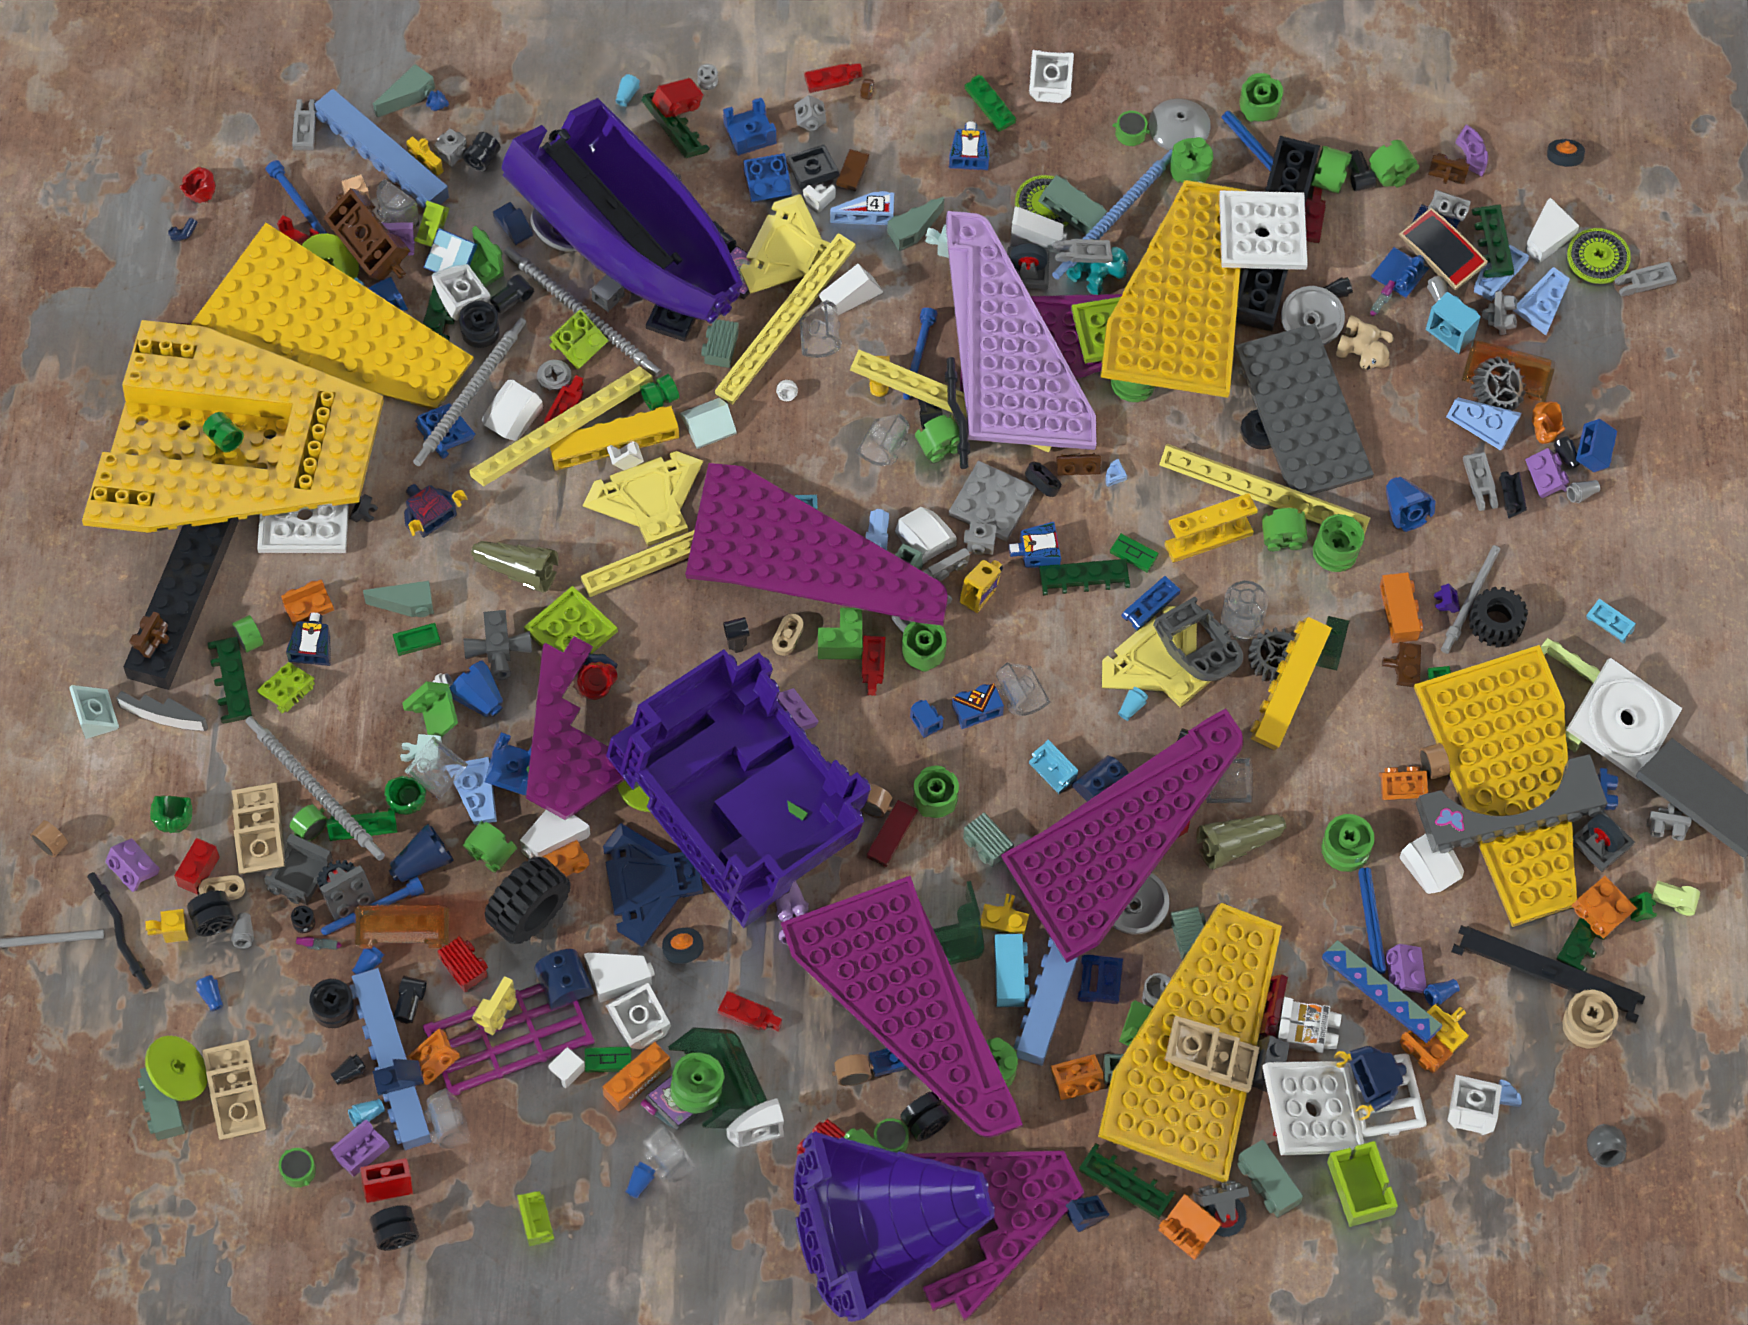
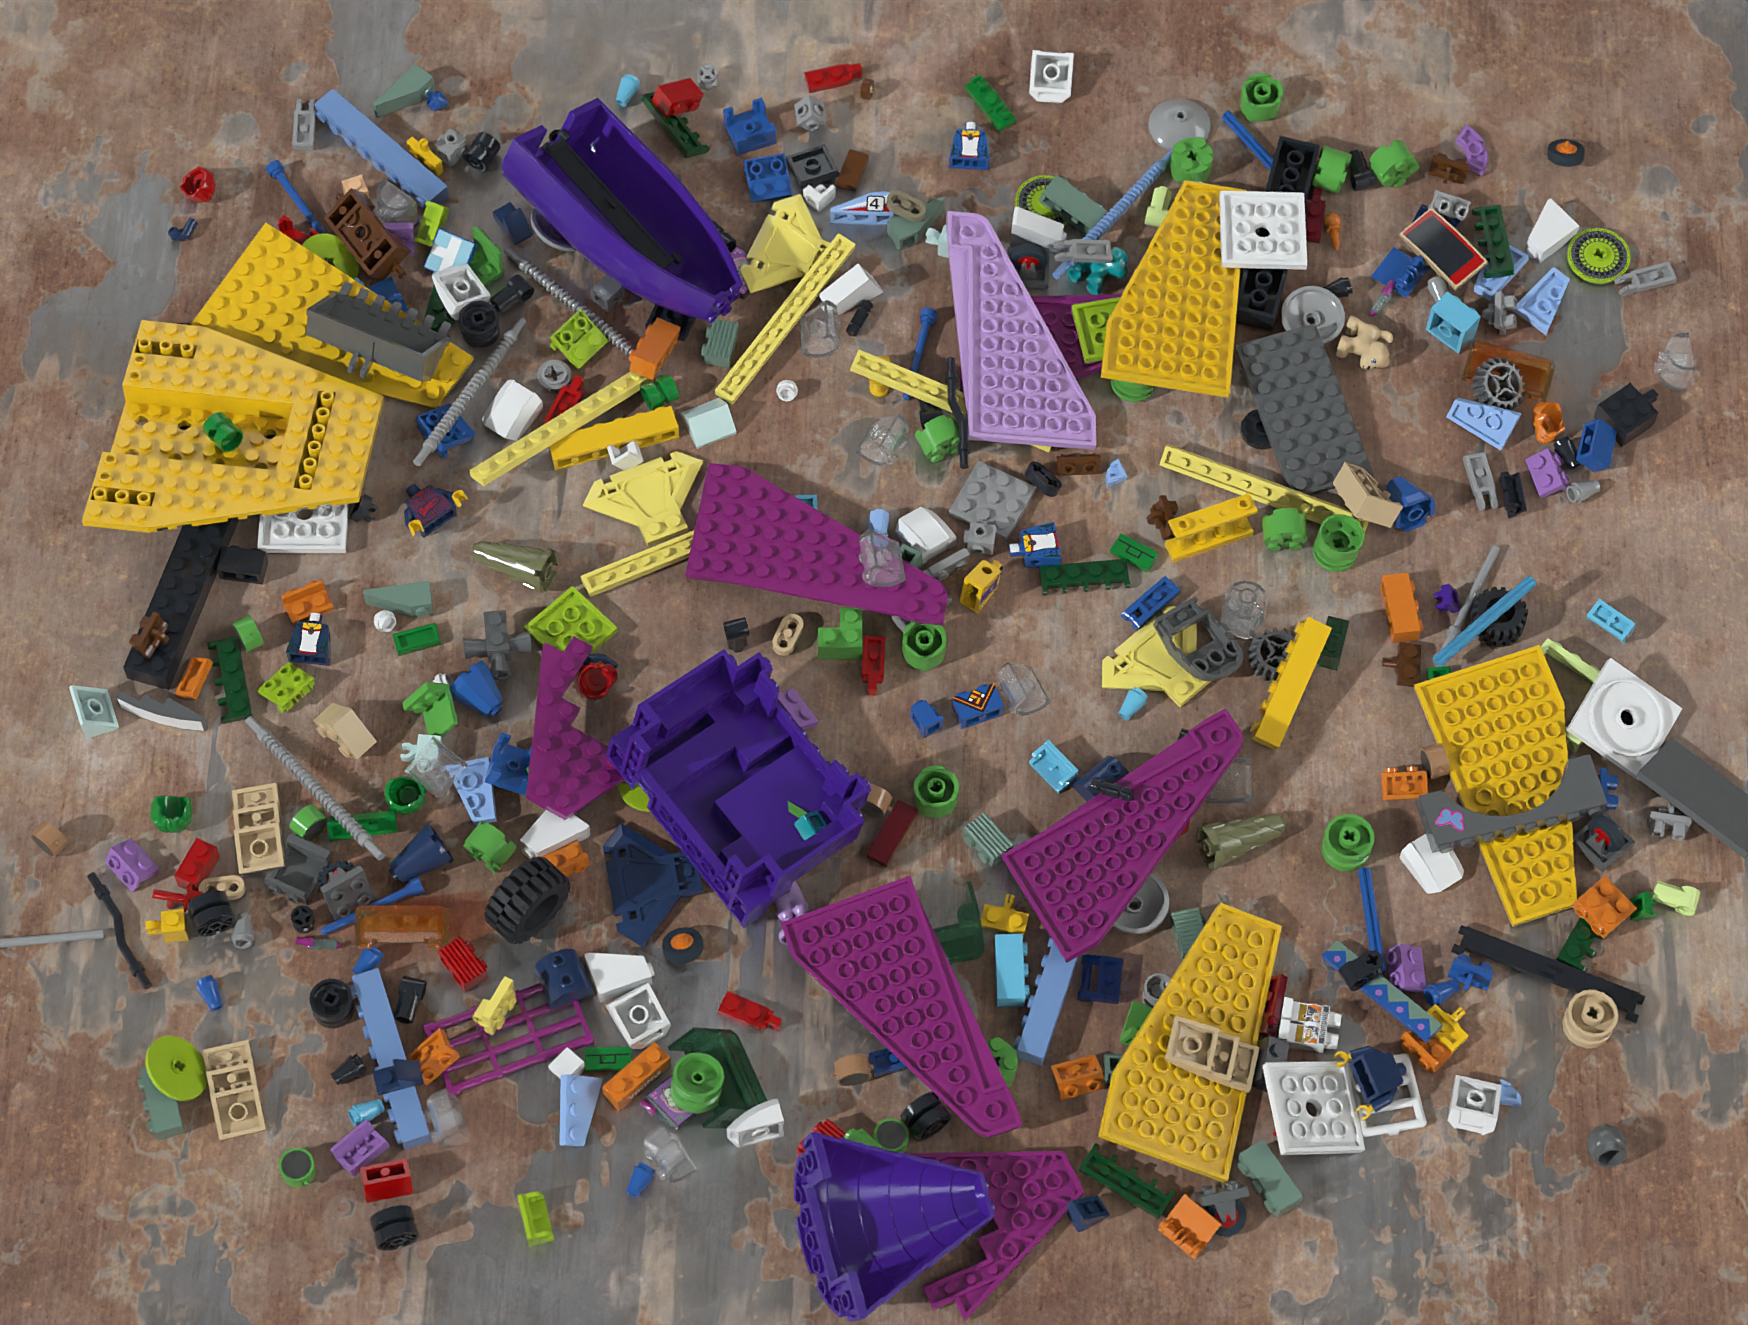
(173, 898): none -> red arm
(193, 678): none -> orange tile
(242, 564): none -> black brick
(346, 729): none -> tan brick
(378, 334): none -> dark grey piece
(384, 621): none -> white plate
(577, 1107): none -> light blue wing
(654, 348): none -> orange brick
(809, 824): none -> teal slope
(859, 318): none -> black axle
(880, 560): none -> clear brick
(907, 206): none -> dark tan plate
(1111, 790): none -> black axle
(1131, 128): piece -> none
(1159, 206): none -> yellowish green piece
(1160, 515): none -> reddish brown hips
(1332, 222): none -> orange bar
(1361, 970): none -> black piece
(1362, 1184): lime piece -> none
(1364, 497): none -> tan wedge
(1471, 974): none -> blue hips
(1484, 621): none -> dark azure axle
(1628, 412): none -> black hinge
(1676, 363): none -> clear brick

